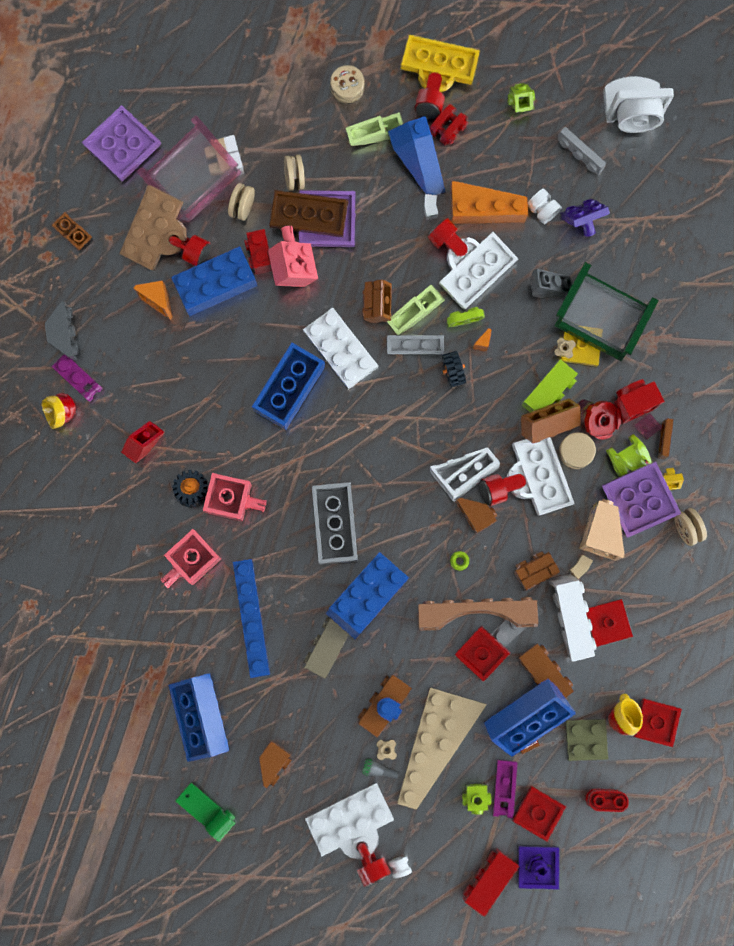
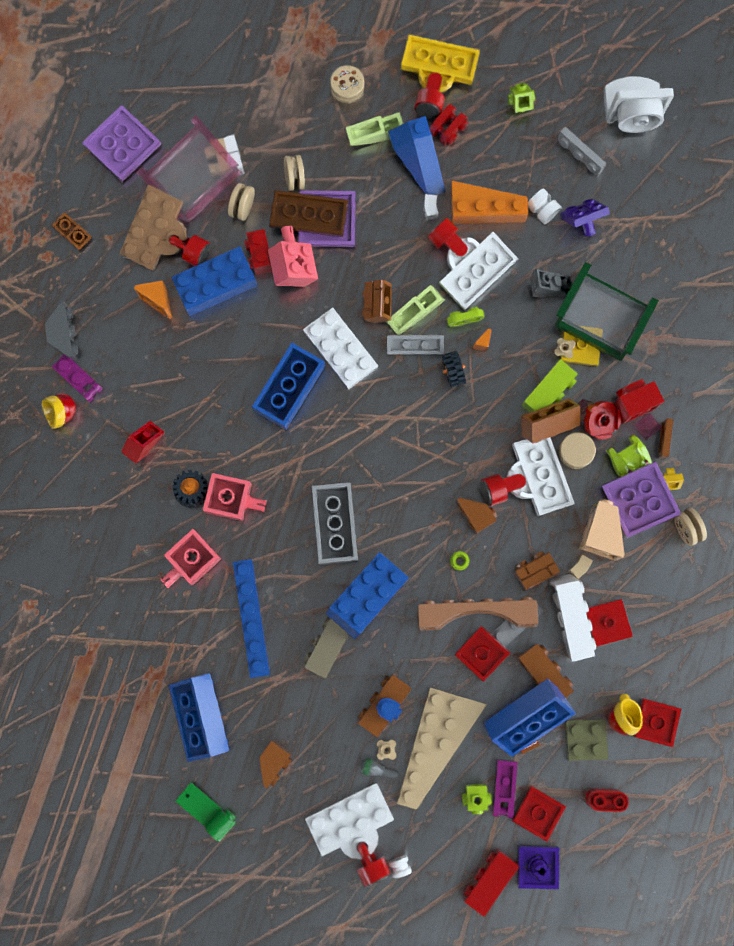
(465, 473): white wedge -> none

